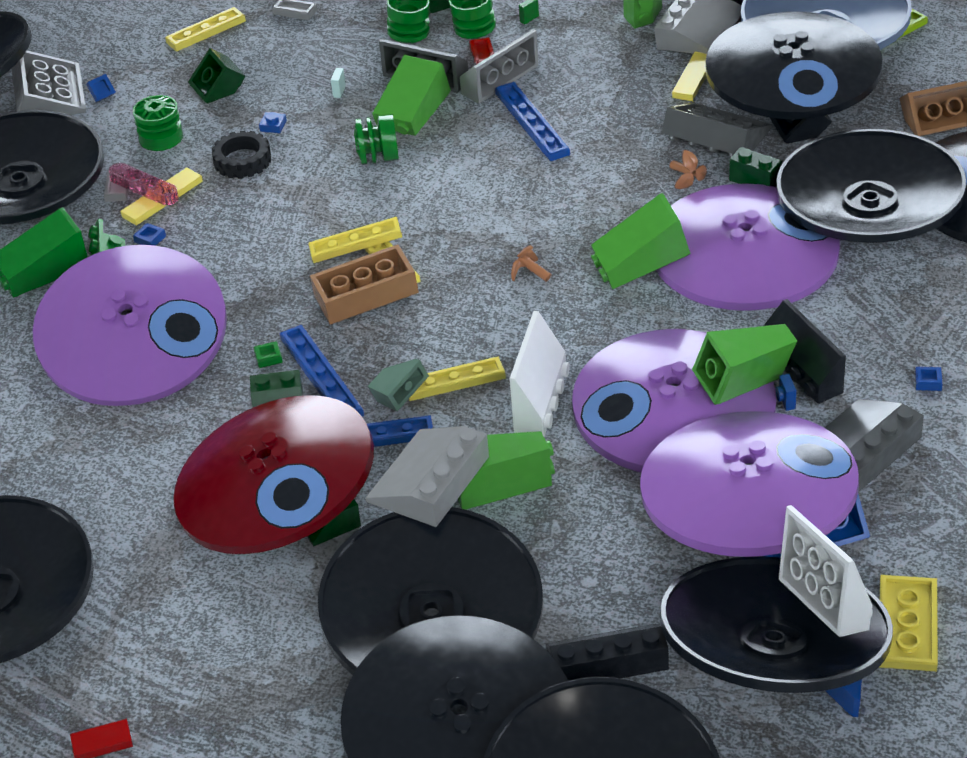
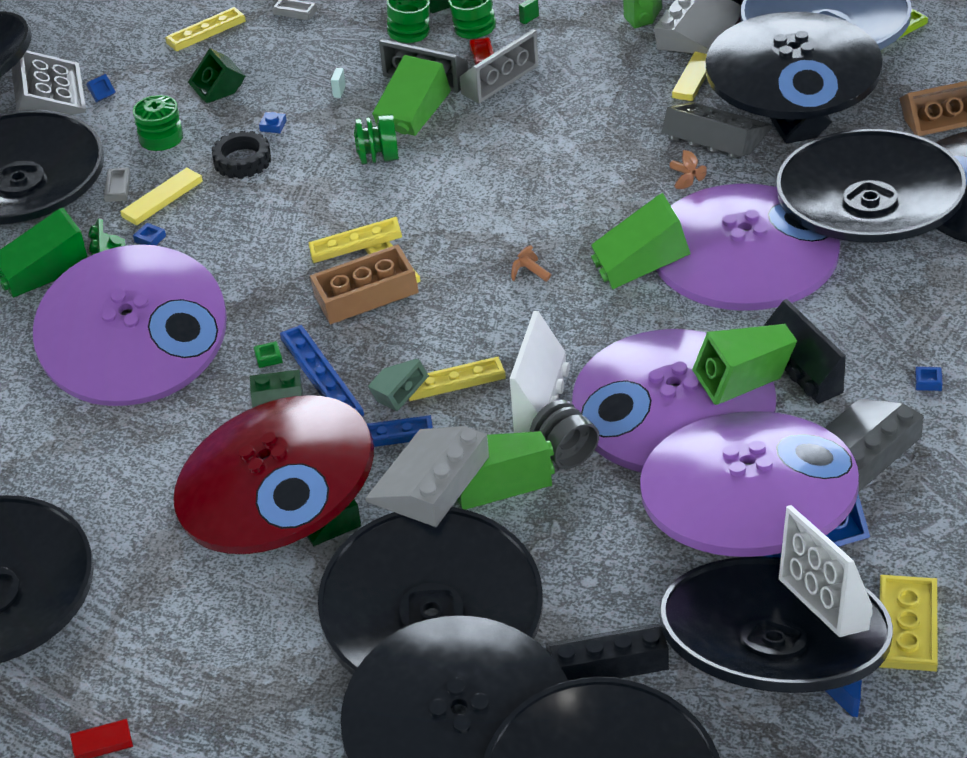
(163, 193): clear pink beam -> none
(532, 121): blue tile -> none
(569, 432): none -> dark grey wheel
(753, 168): dark green slope -> none
(786, 392): blue plate -> none

